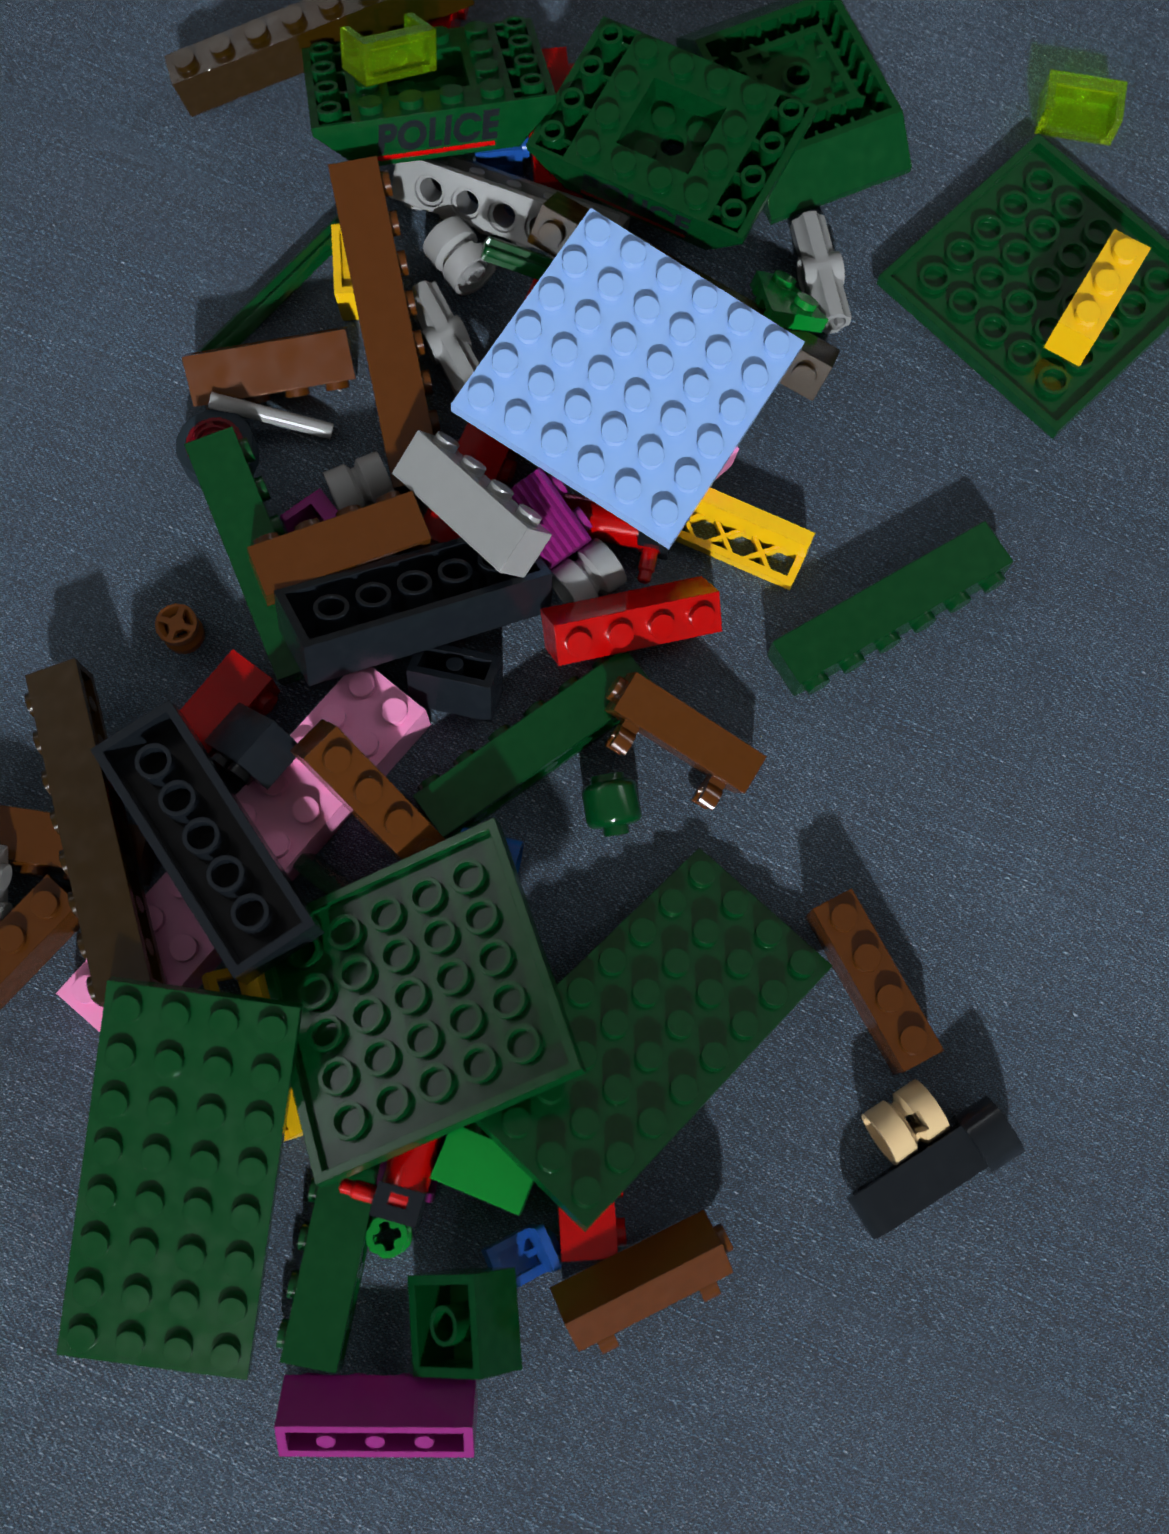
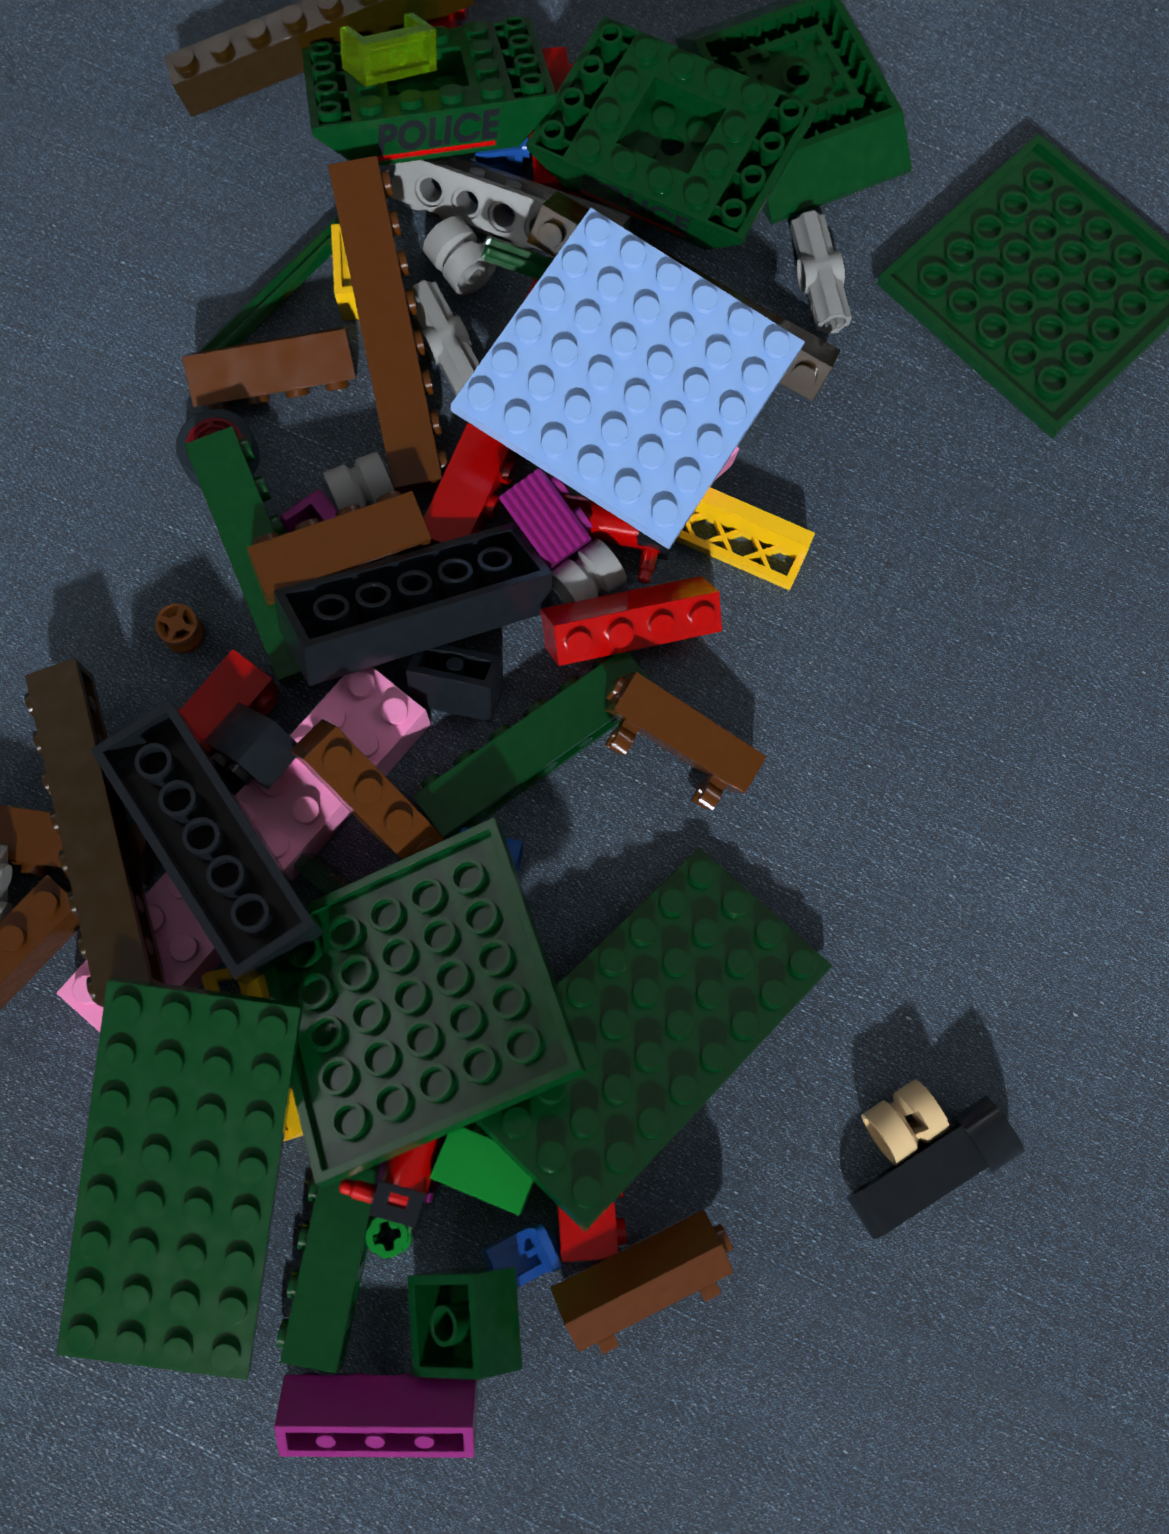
(270, 415): light grey bar -> none
(472, 504): light grey brick -> none
(611, 803): dark green head -> none
(786, 303): green wing -> none
(873, 982): reddish brown brick -> none
(890, 609): dark green brick -> none
(1080, 107): clear neon green panel -> none
(1097, 297): yellow brick -> none

